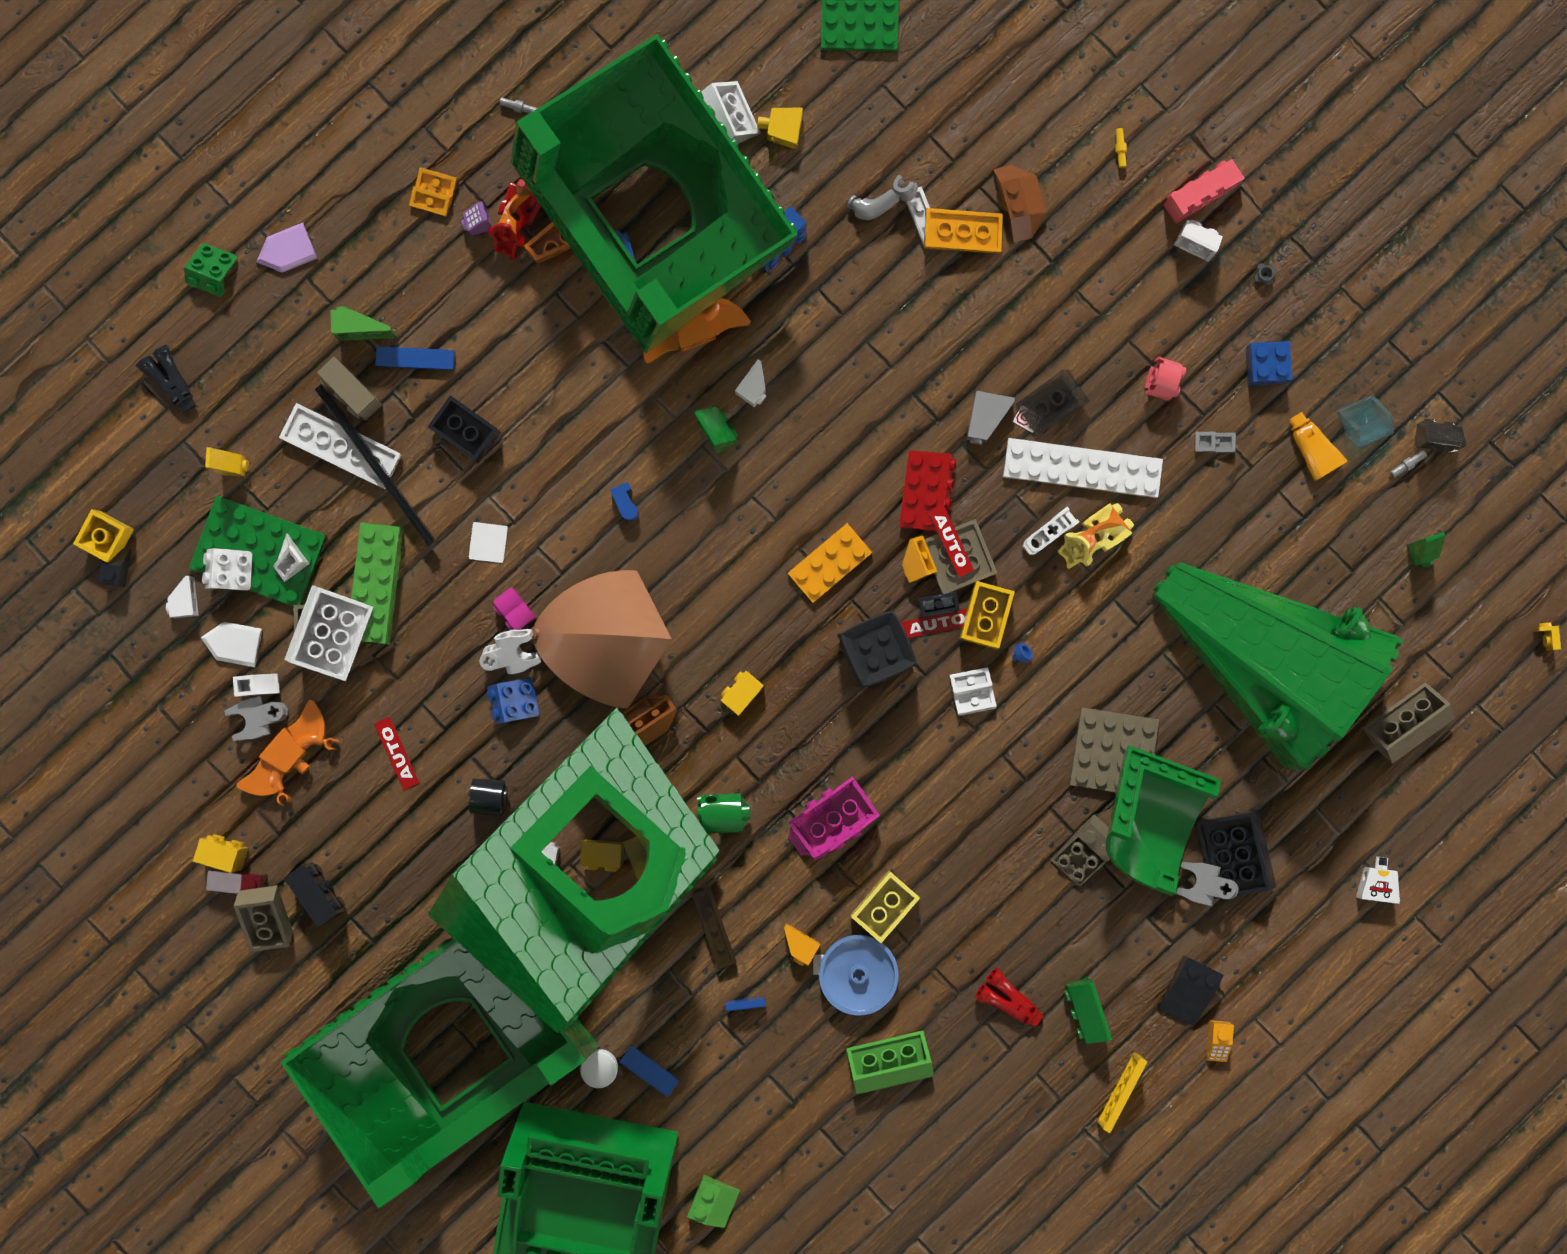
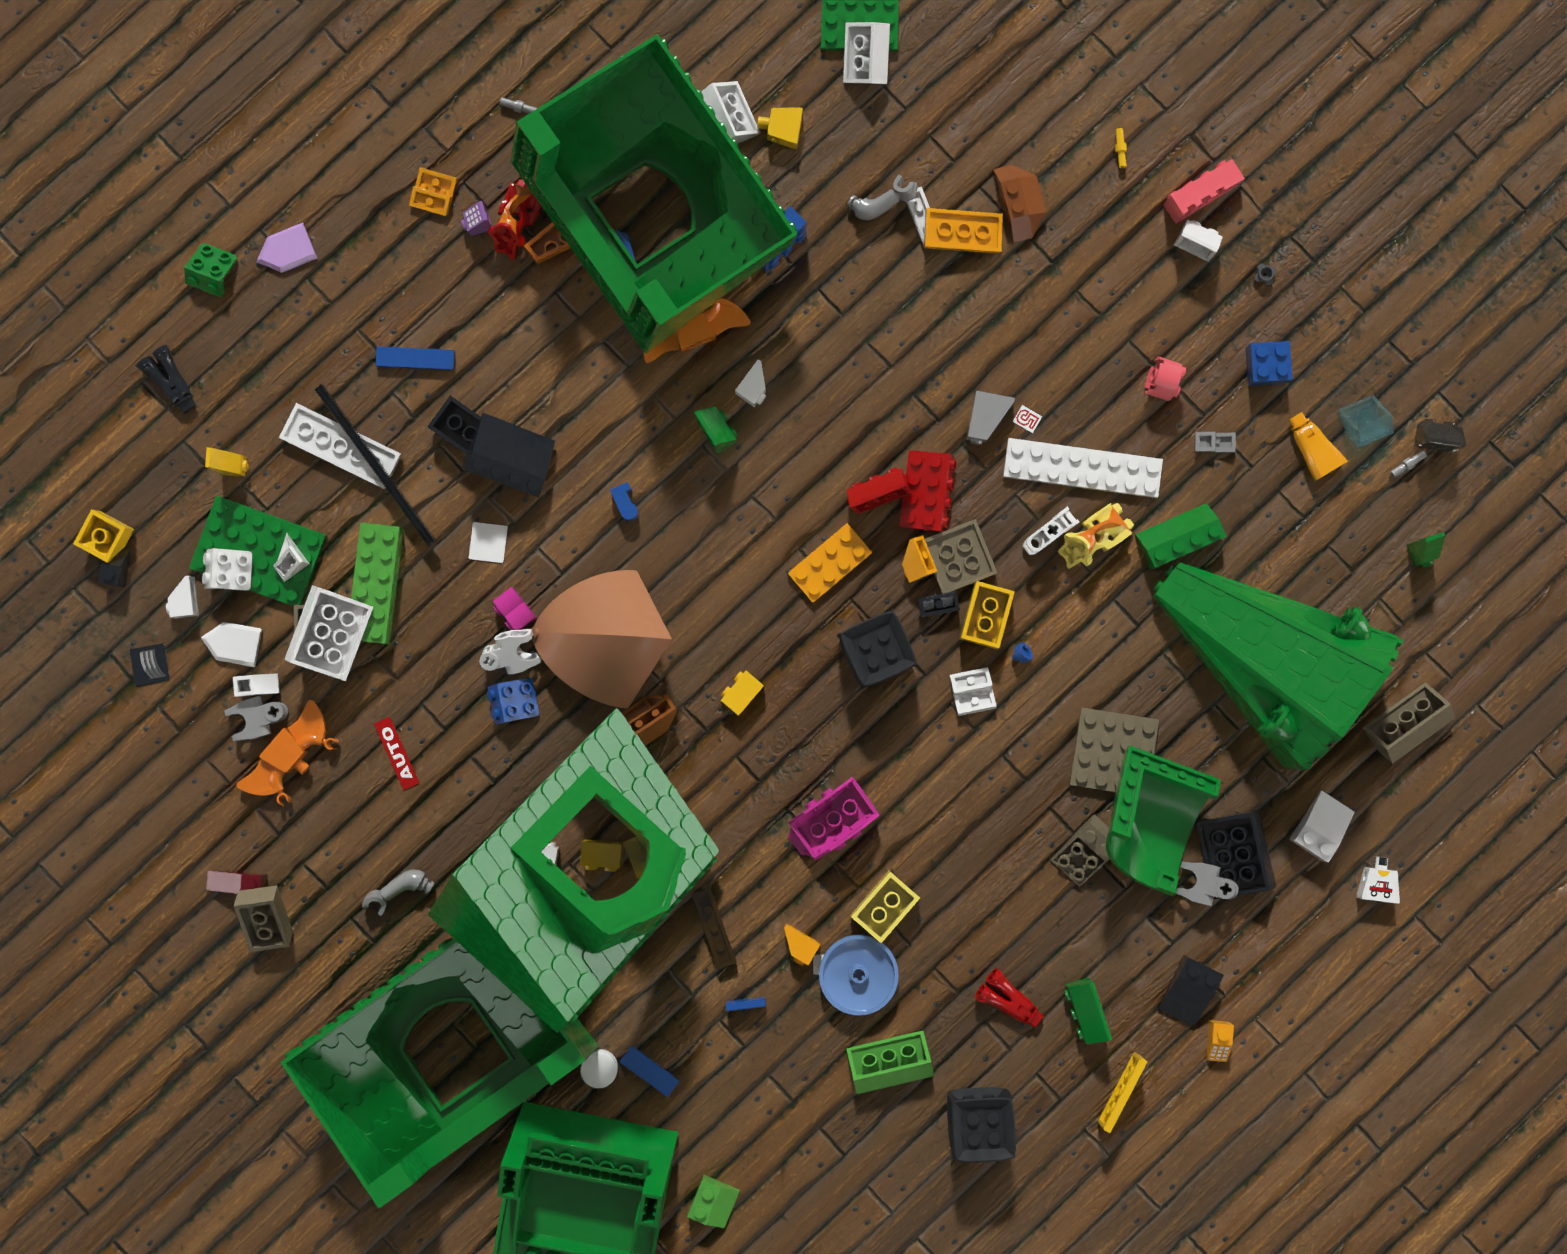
(149, 664): none -> black sticker
(220, 854): yellow brick -> none
(315, 894): black brick -> none
(348, 389): dark tan brick -> none
(352, 326): bright green slope -> none
(408, 880): none -> light grey piece
(488, 797): black piece -> none
(509, 455): none -> black slope
(723, 812): green cylinder -> none
(866, 52): none -> white slope
(878, 491): none -> red slope
(934, 623): red sticker -> none
(950, 540): red sticker -> none
(981, 1124): none -> black piece
(1052, 402): clear smoke slope -> none
(1180, 536): none -> green slope
(1323, 827): none -> white slope
(1551, 639): yellow bracket -> none

